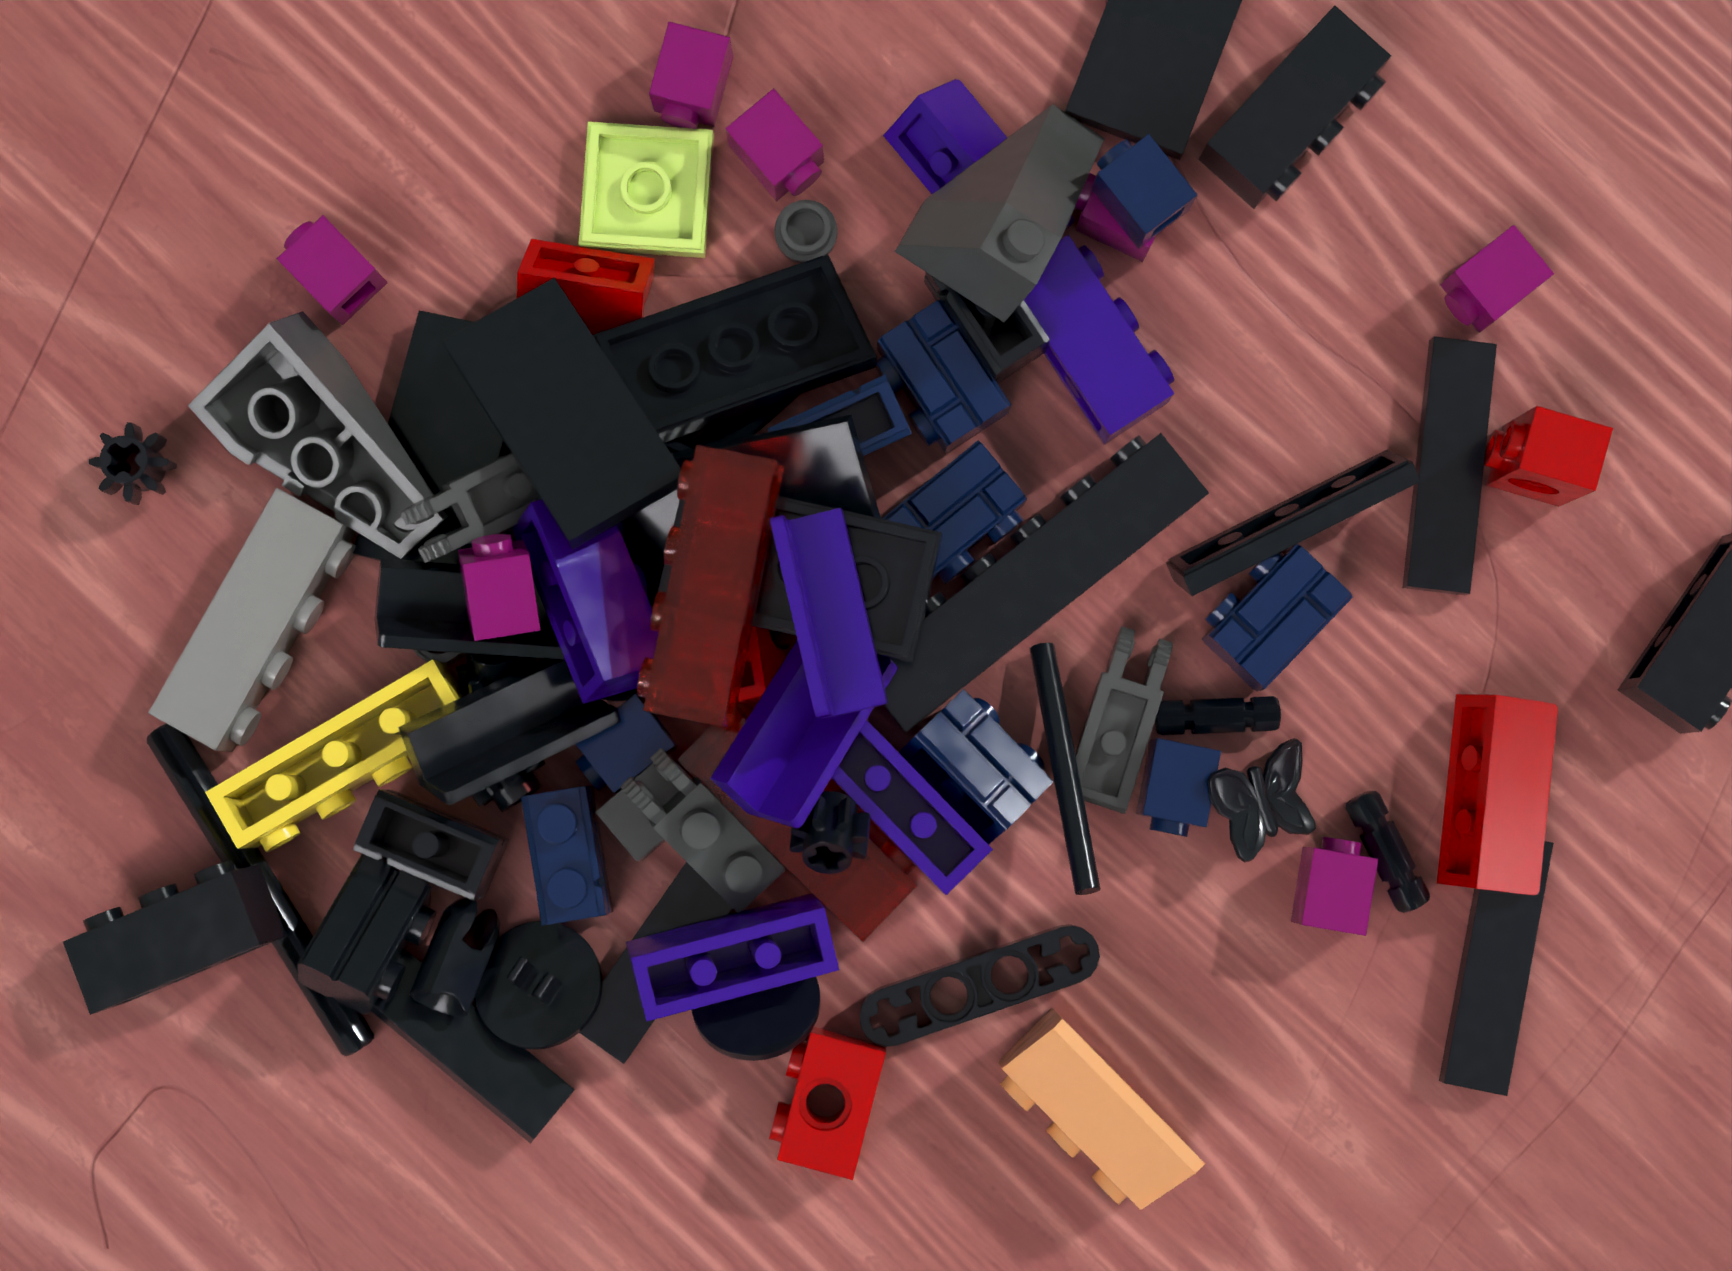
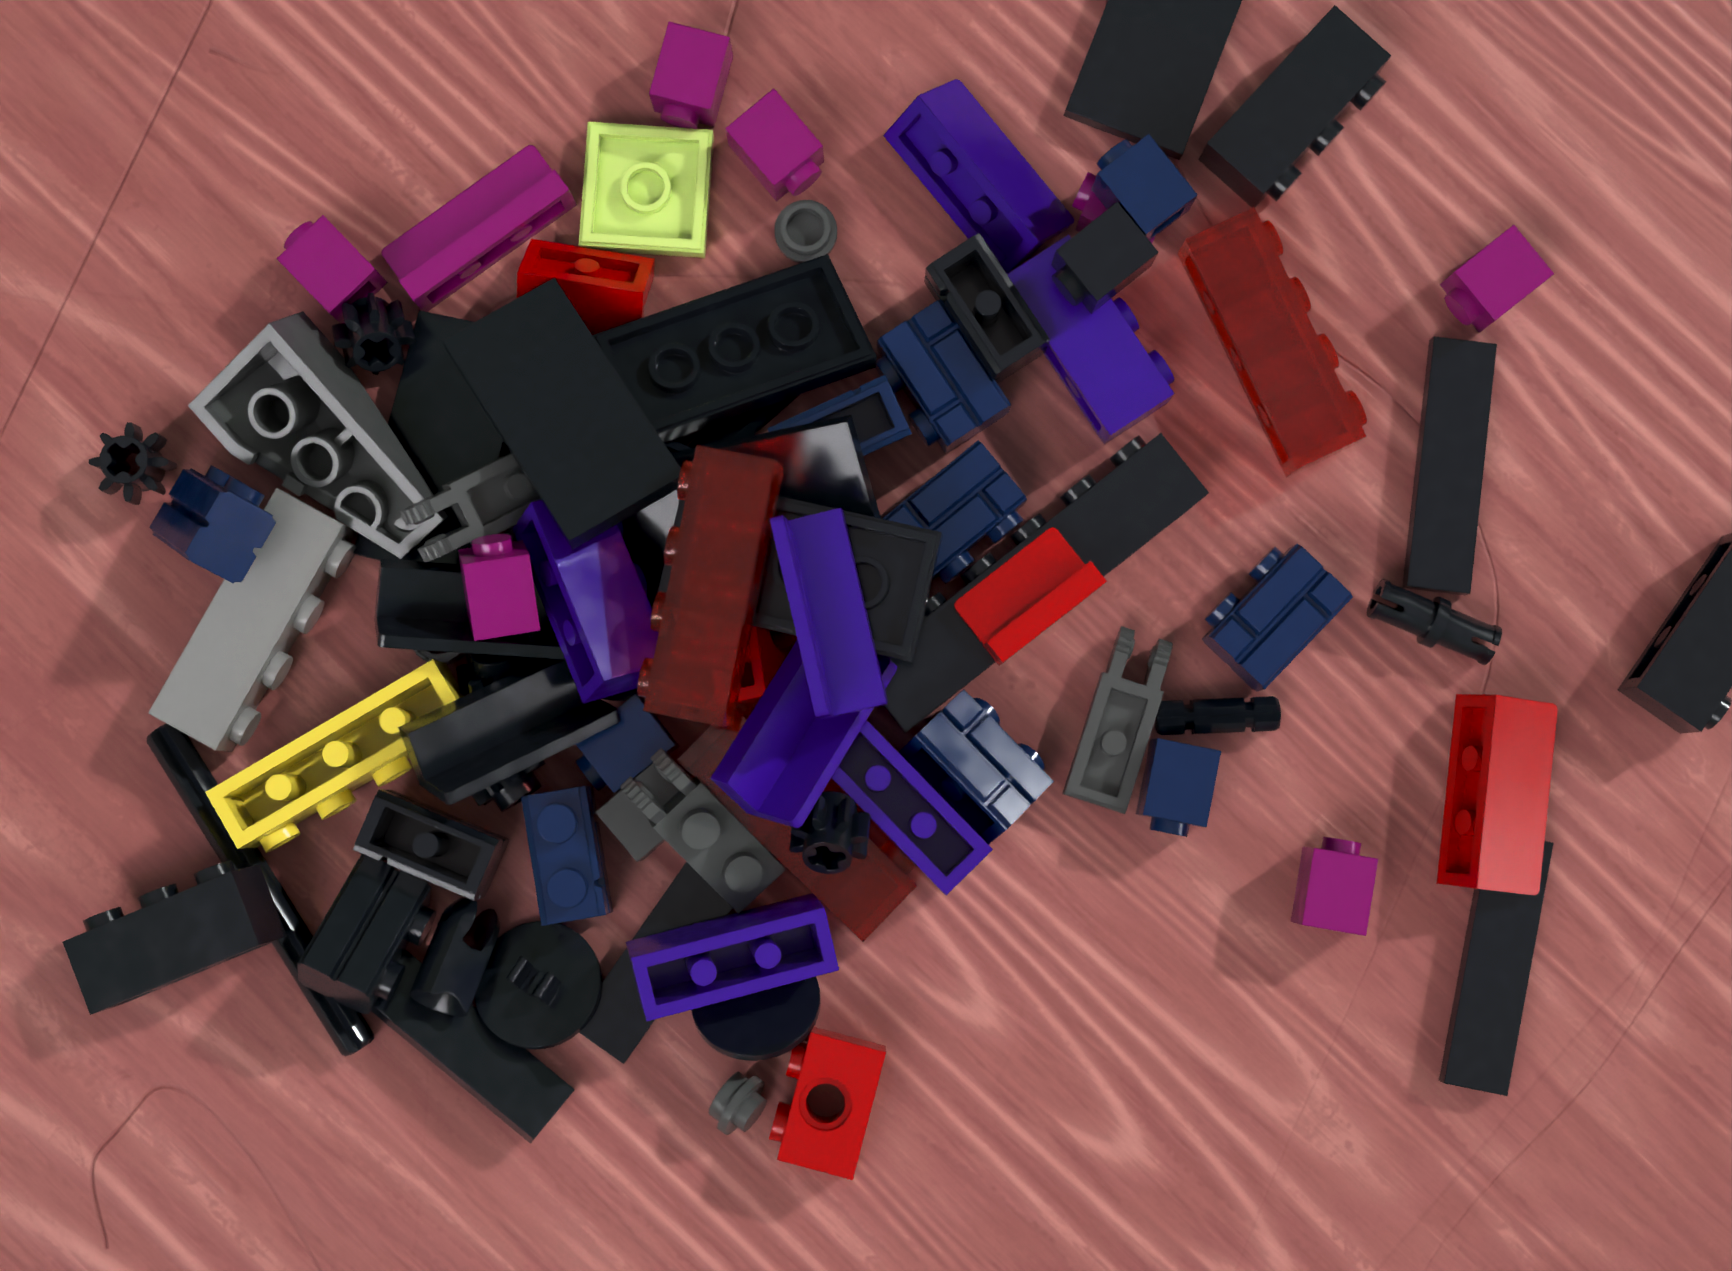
(214, 522): none -> dark blue brick
(373, 333): none -> black gear
(478, 228): none -> magenta panel
(738, 1103): none -> dark grey plate
(981, 993): black beam -> none
(1004, 213): dark grey wedge -> none
(1027, 595): none -> red panel
(1065, 769): black bar -> none
(1096, 1113): light nougat slope -> none
(1102, 259): none -> black brick
(1262, 800): black piece -> none
(1272, 342): none -> clear red brick
(1291, 521): black tile -> none
(1386, 844): black axle -> none
(1434, 622): none -> black pin
(1547, 456): red brick -> none

